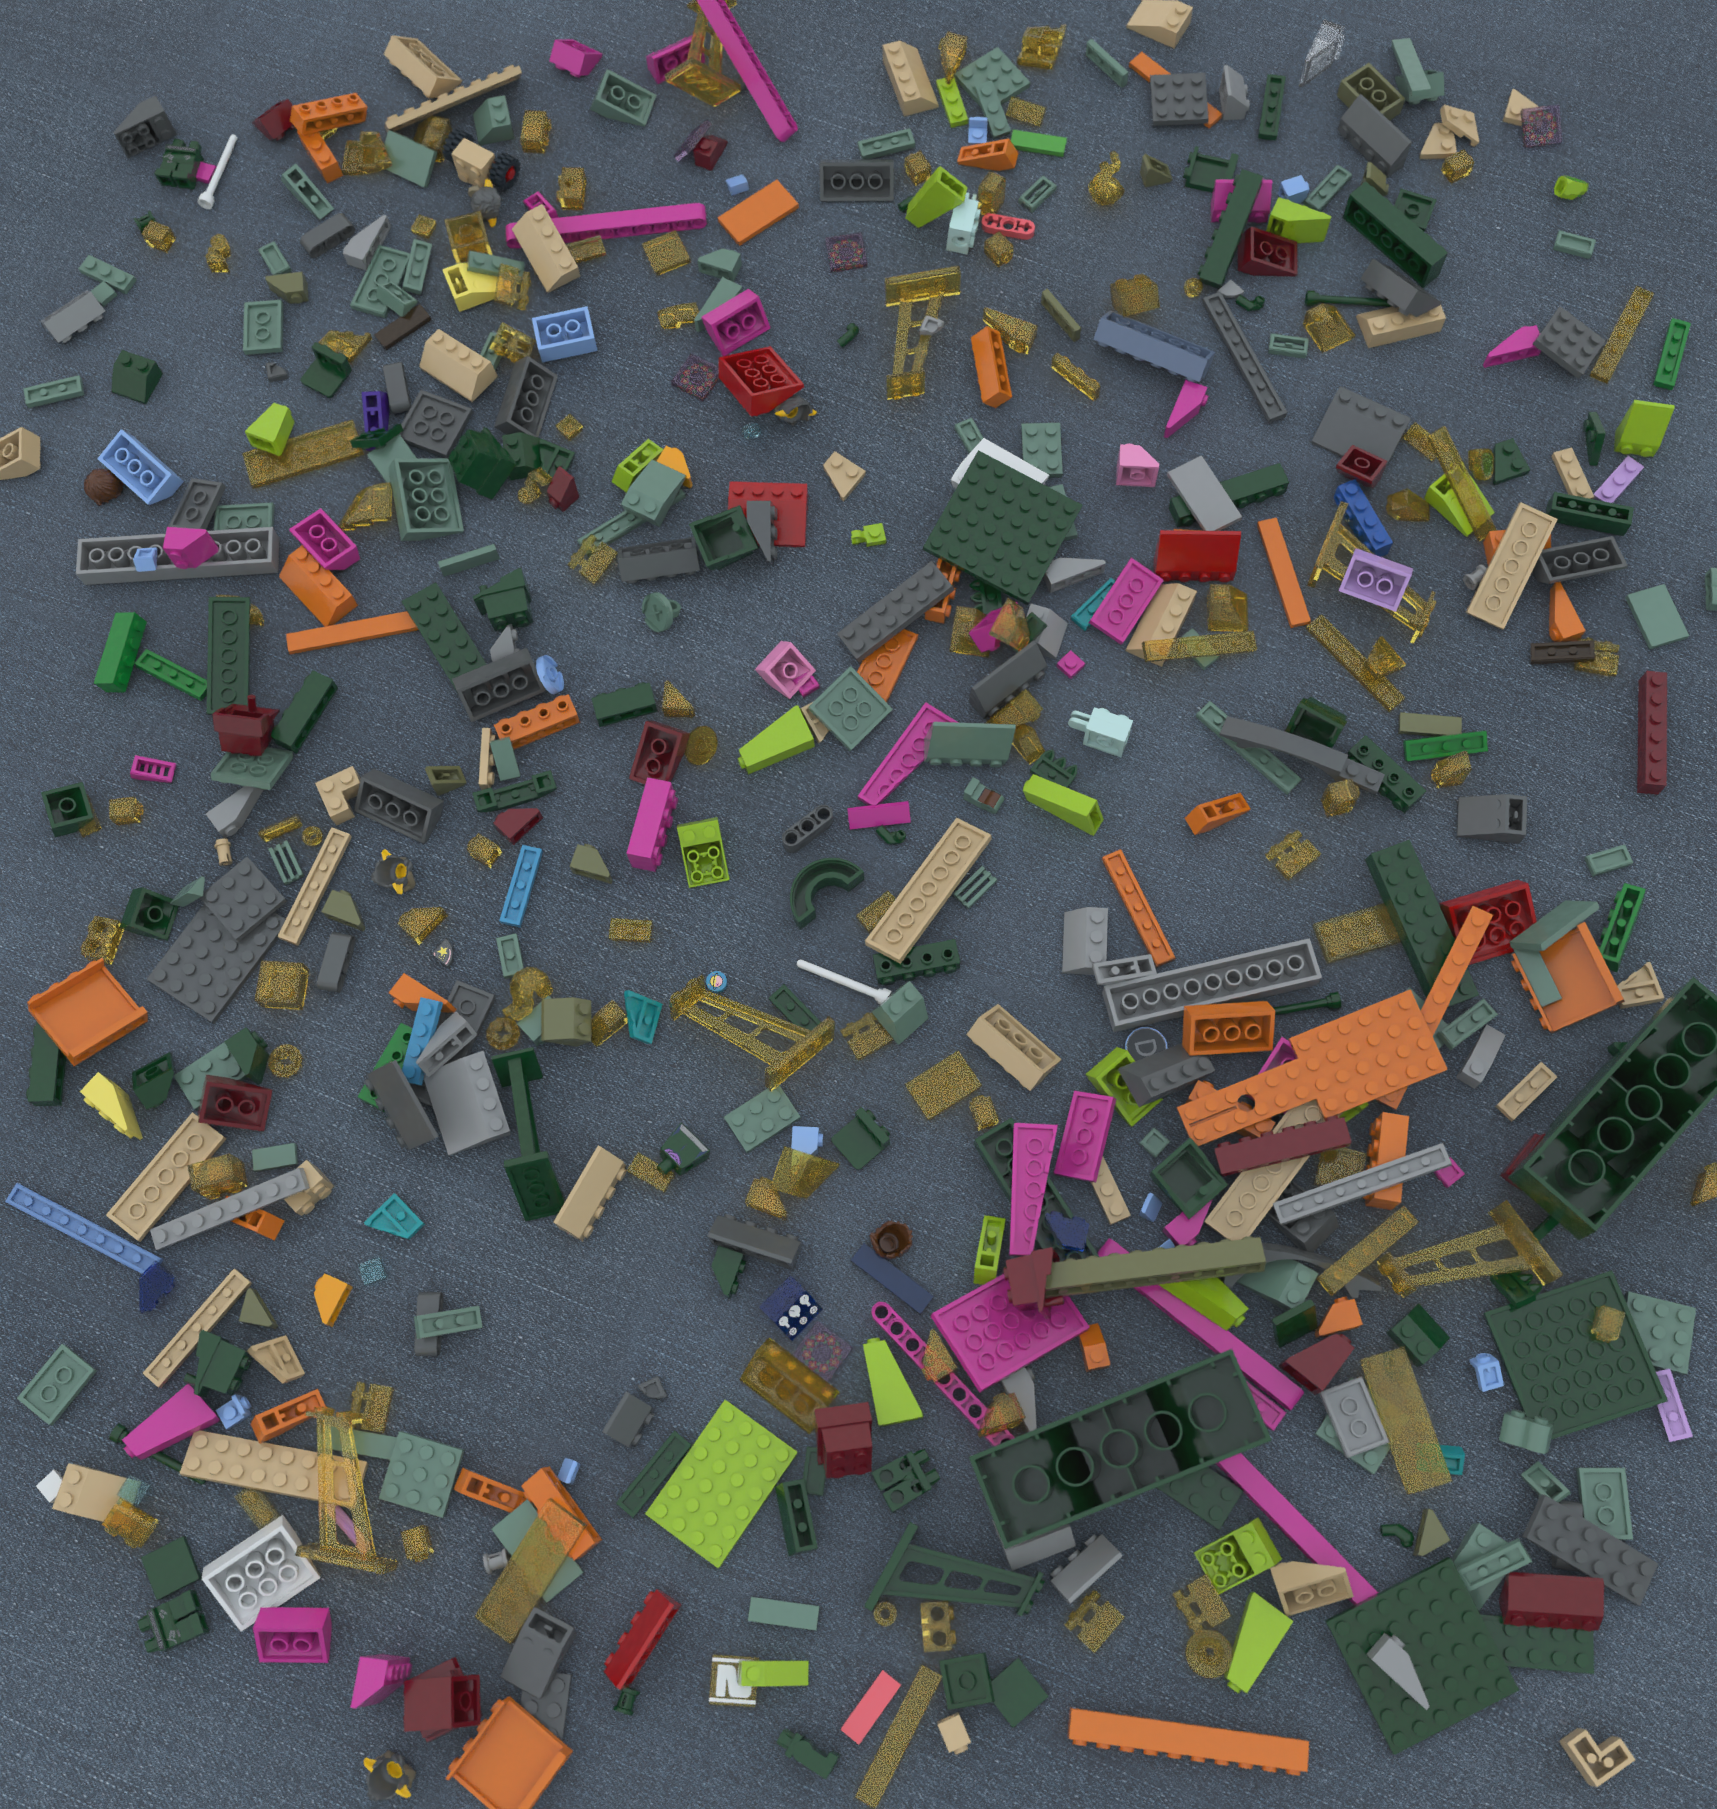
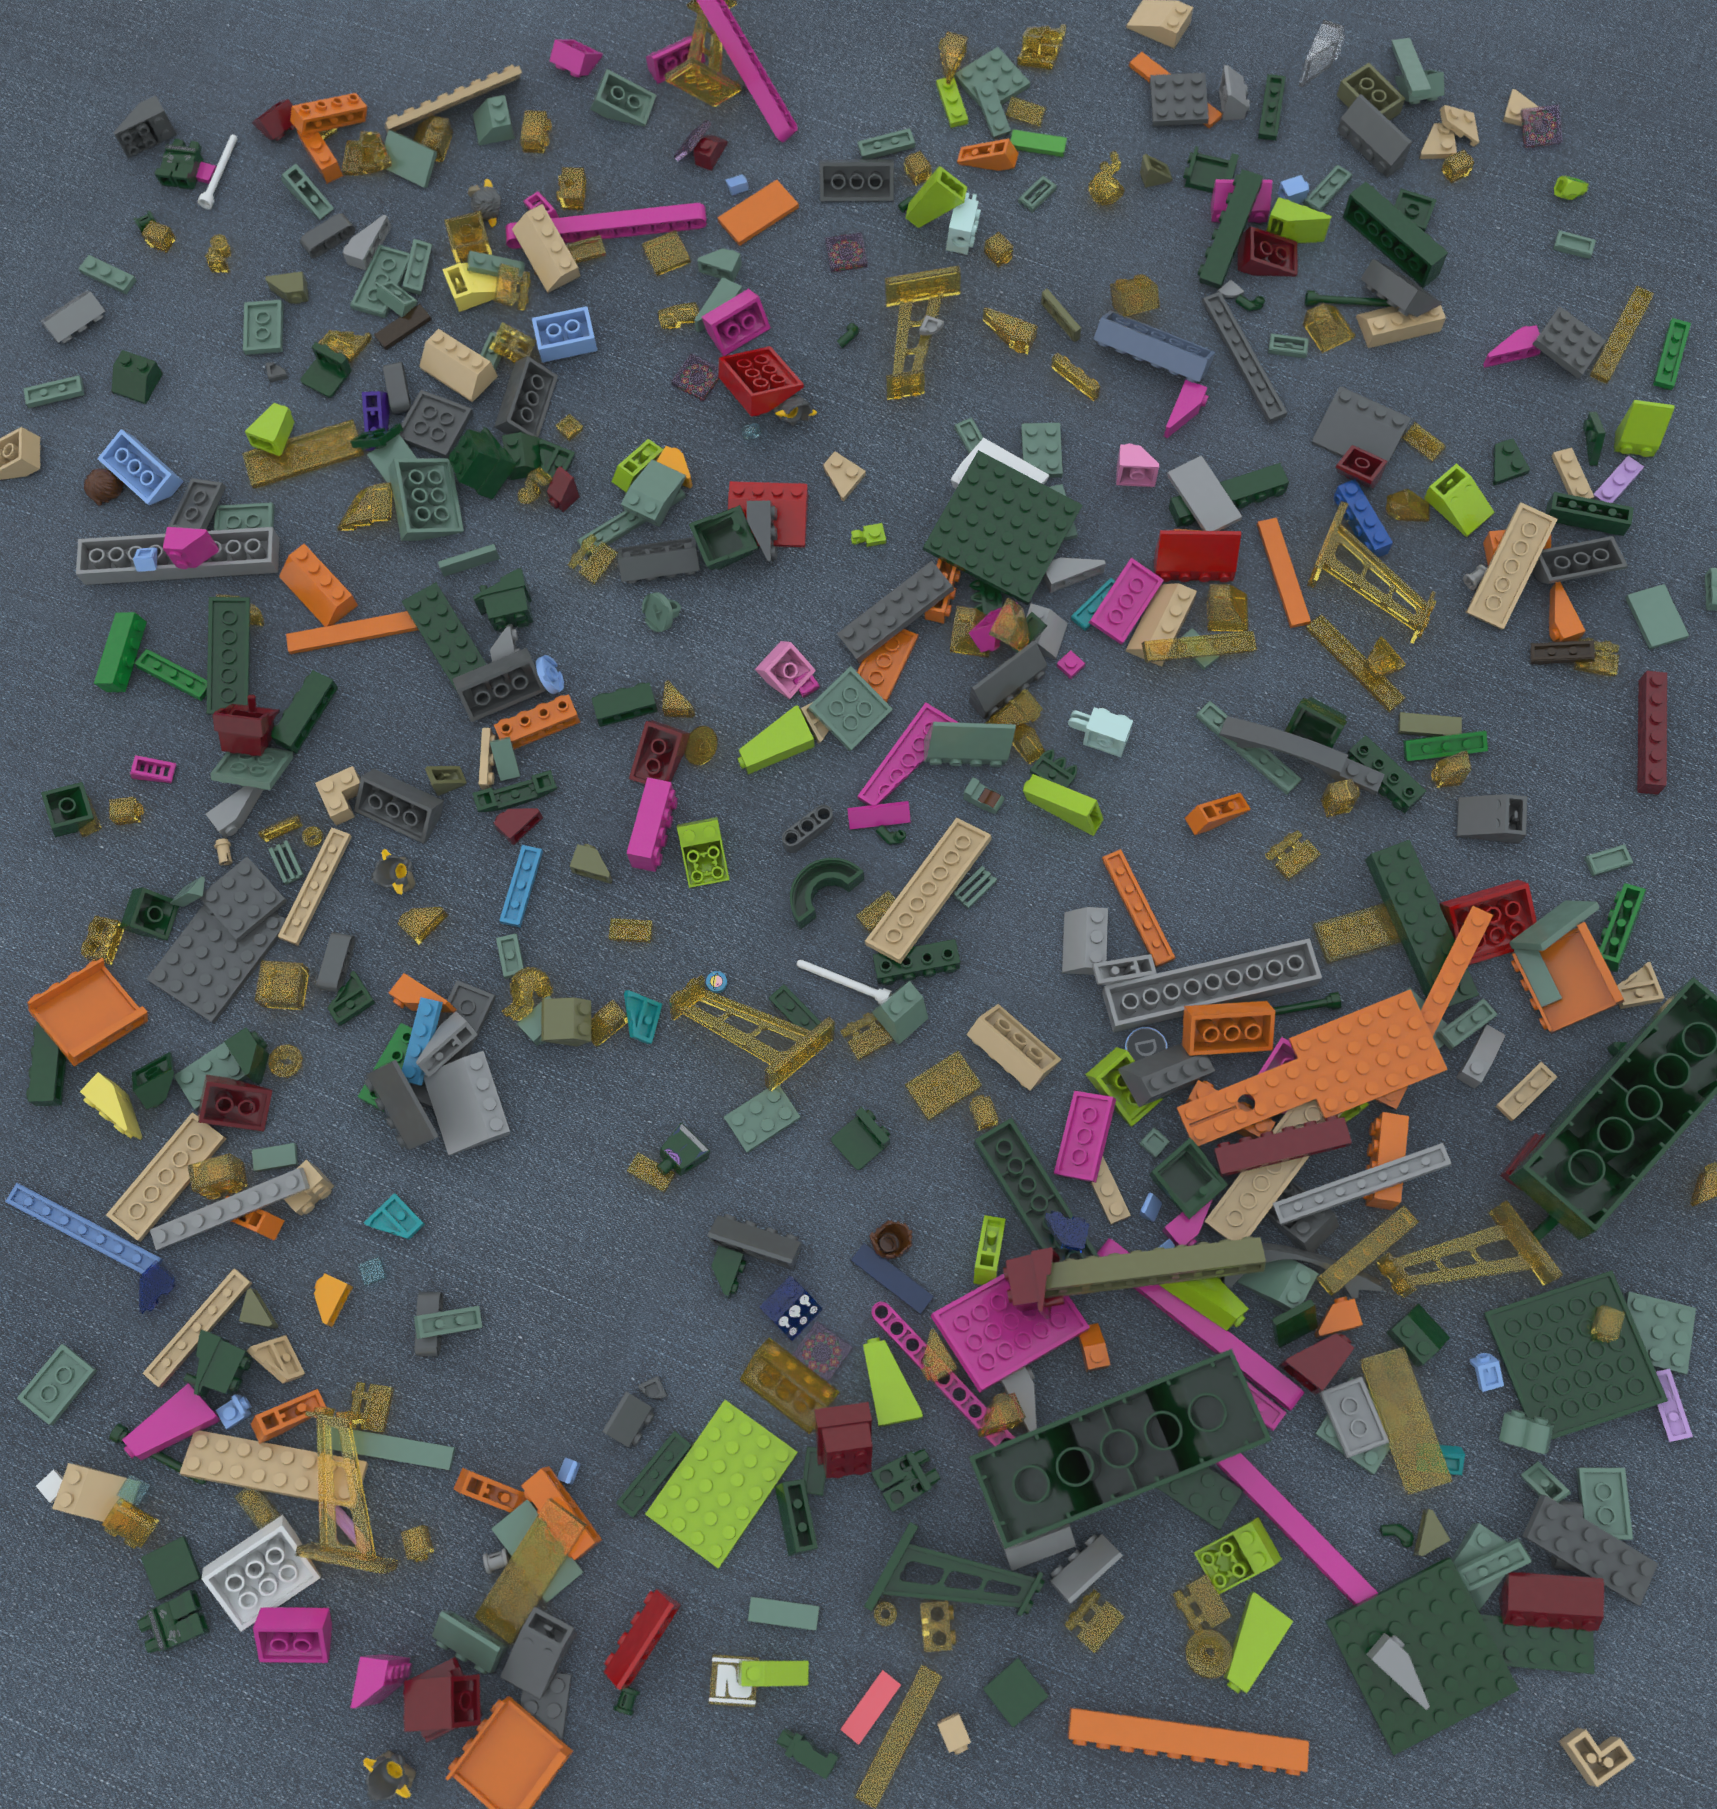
(103, 293): sand green tile -> none
(274, 259): sand green tile -> none
(326, 541): dark pink slope -> none
(343, 909): olive slope -> none
(350, 1000): none -> dark green wing
(421, 66): tan slope -> none
(421, 1474): sand green plate -> none
(423, 226): clear yellow plate -> none
(444, 953): dark grey tile -> none
(469, 1642): none -> sand green slope
(477, 164): brick -> none
(483, 850): clear yellow brick -> none
(508, 1040): clear yellow gear -> none
(532, 1173): dark green piece -> none
(590, 1194): tan slope -> none
(765, 1199): clear yellow slope -> none
(801, 1172): clear yellow slope -> none
(806, 1139): light blue slope -> none
(908, 78): tan slope -> none
(966, 1681): dark green plate -> none
(977, 130): light blue bracket -> none
(991, 193): clear yellow brick -> none
(991, 367): orange brick -> none
(1022, 223): coral beam -> none
(1030, 1169): dark pink wing -> none
(1106, 63): sand green tile -> none
(1193, 291): clear yellow plate -> none
(1309, 1585): tan slope -> none
(1338, 1164): clear yellow plate -> none
(1375, 178): olive slope -> none
(1376, 579): lavender slope -> none
(1449, 1174): dark pink tile -> none
(1461, 482): clear yellow tile -> none
(1481, 463): clear yellow rock -> none
(1516, 1288): dark green plate -> none

